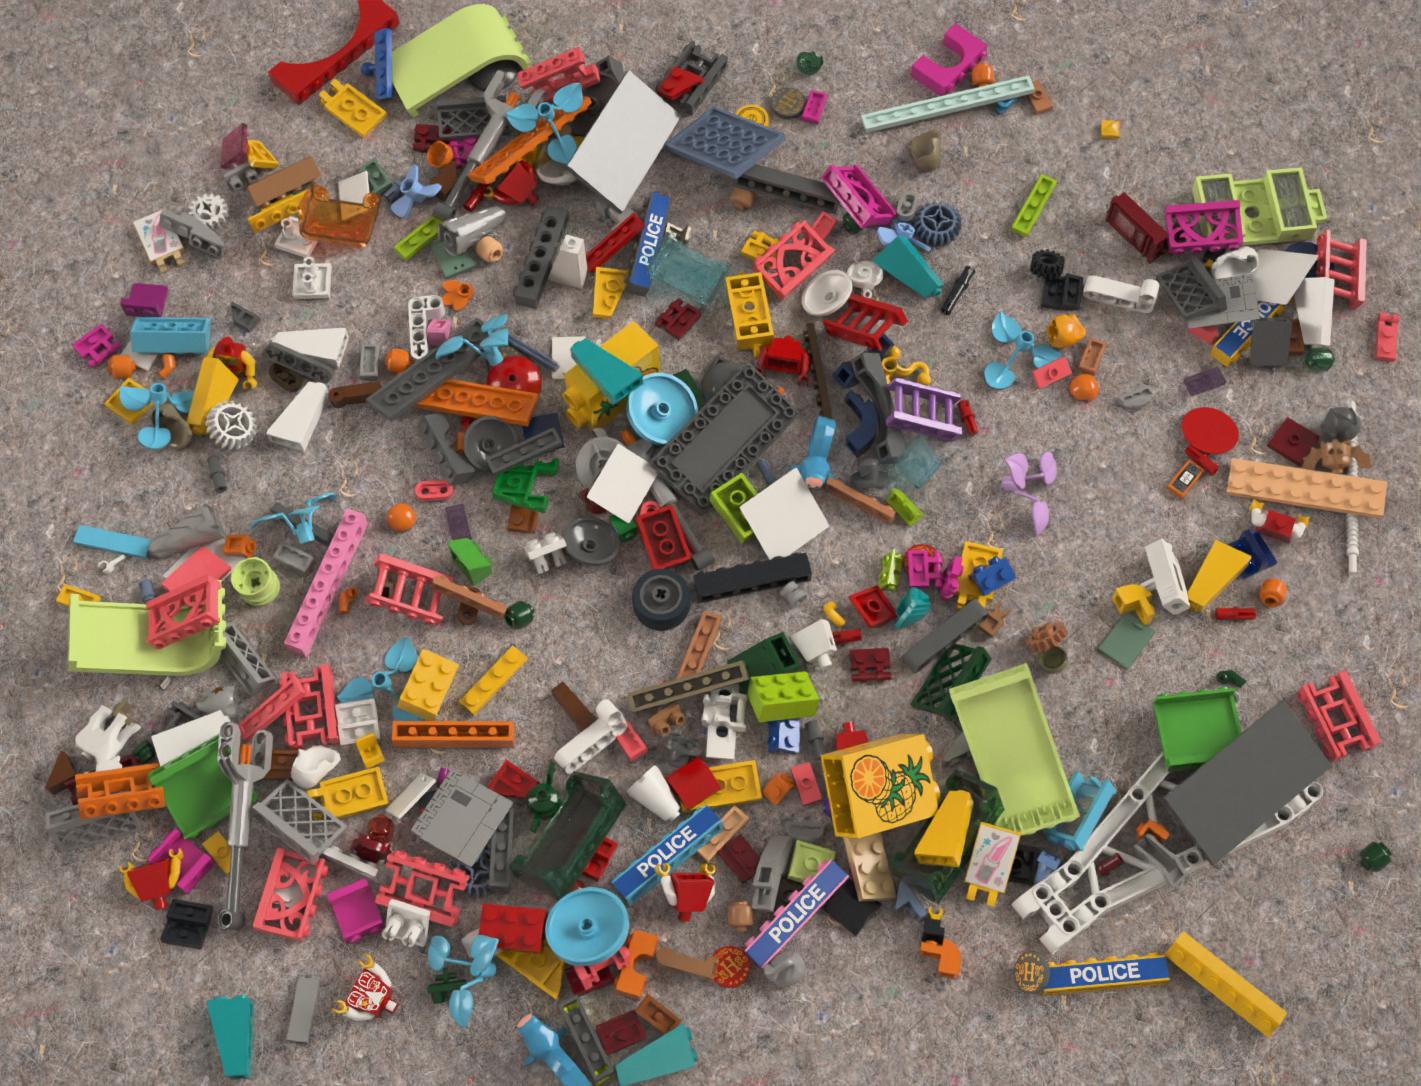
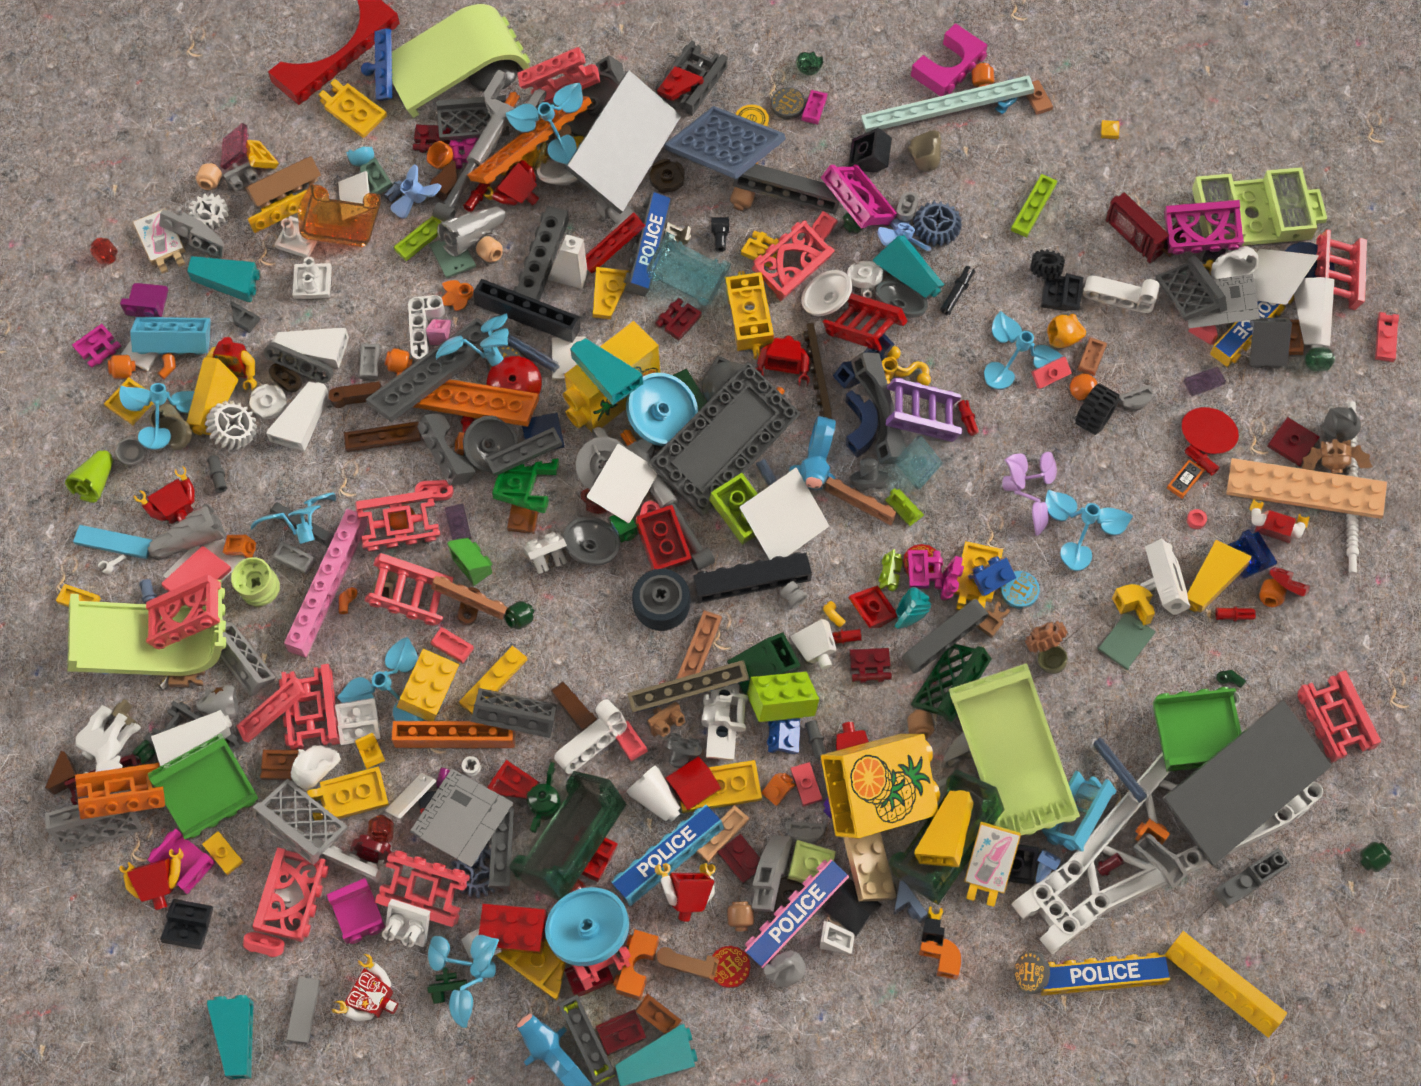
(90, 476): none -> lime cone
(103, 251): none -> clear red head
(130, 452): none -> light grey hair
(171, 501): none -> red torso
(184, 681): none -> medium nougat plate
(208, 176): none -> light nougat head
(225, 276): none -> teal slope
(242, 777): light grey piece -> none
(263, 944): none -> coral plate
(267, 401): none -> white tile
(360, 156): none -> medium azure hair
(382, 436): none -> reddish brown plate
(395, 505): none -> coral fence
(452, 645): none -> coral plate
(466, 761): none -> white bush
(514, 719): none -> dark grey fence
(527, 310): none -> black brick
(669, 184): none -> dark brown plate
(720, 230): none -> black pin
(836, 938): none -> white slope
(871, 151): none -> black slope
(902, 296): none -> dark grey dish
(920, 723): none -> medium nougat head
(1021, 591): none -> medium azure tile
(1097, 409): none -> black tyre
(1112, 522): none -> medium azure plant
(1120, 770): none -> sand blue axle
(1196, 519): none -> coral tile
(1252, 878): none -> dark grey slope
(1284, 578): none -> red slope

